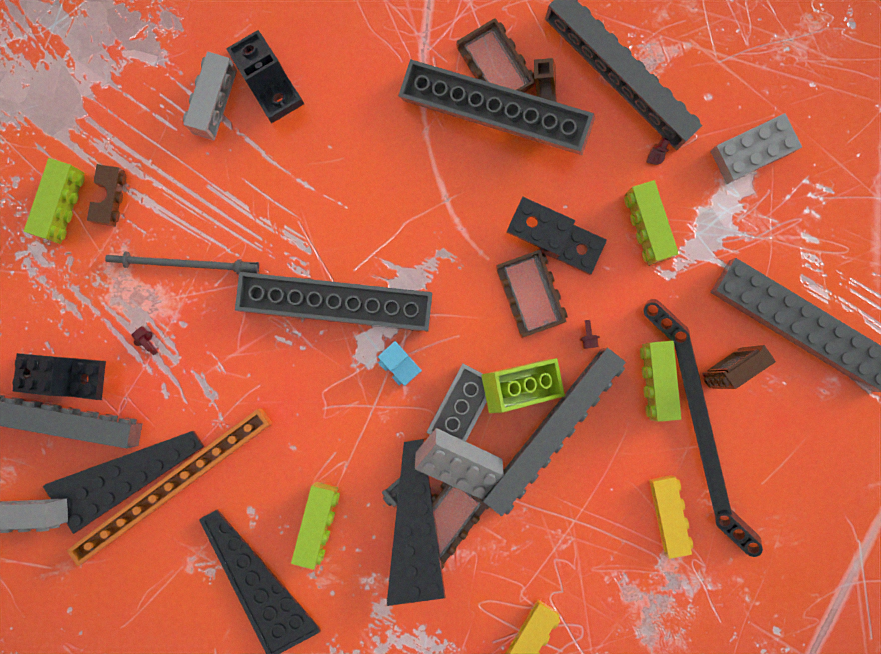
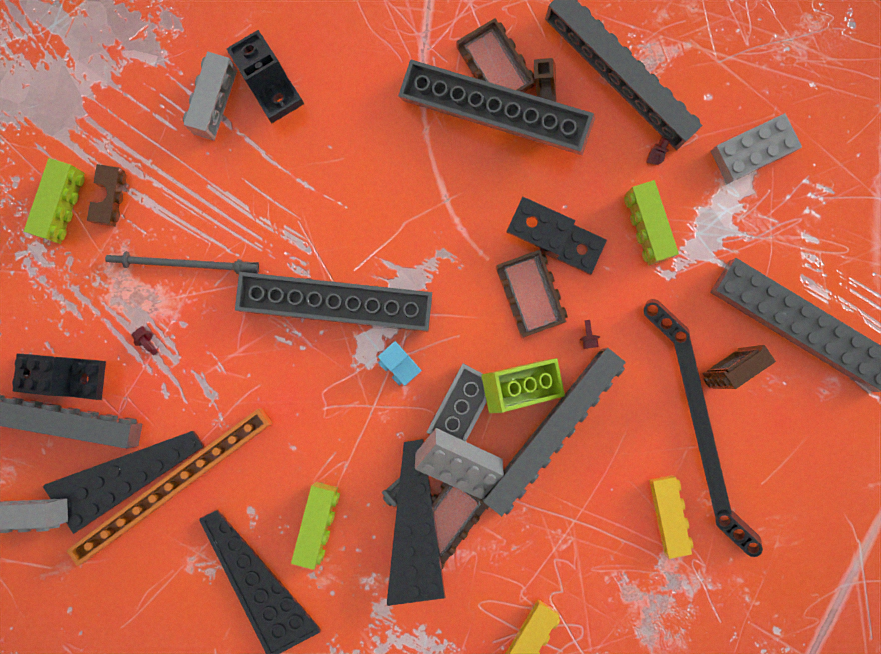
(661, 381): lime brick -> none

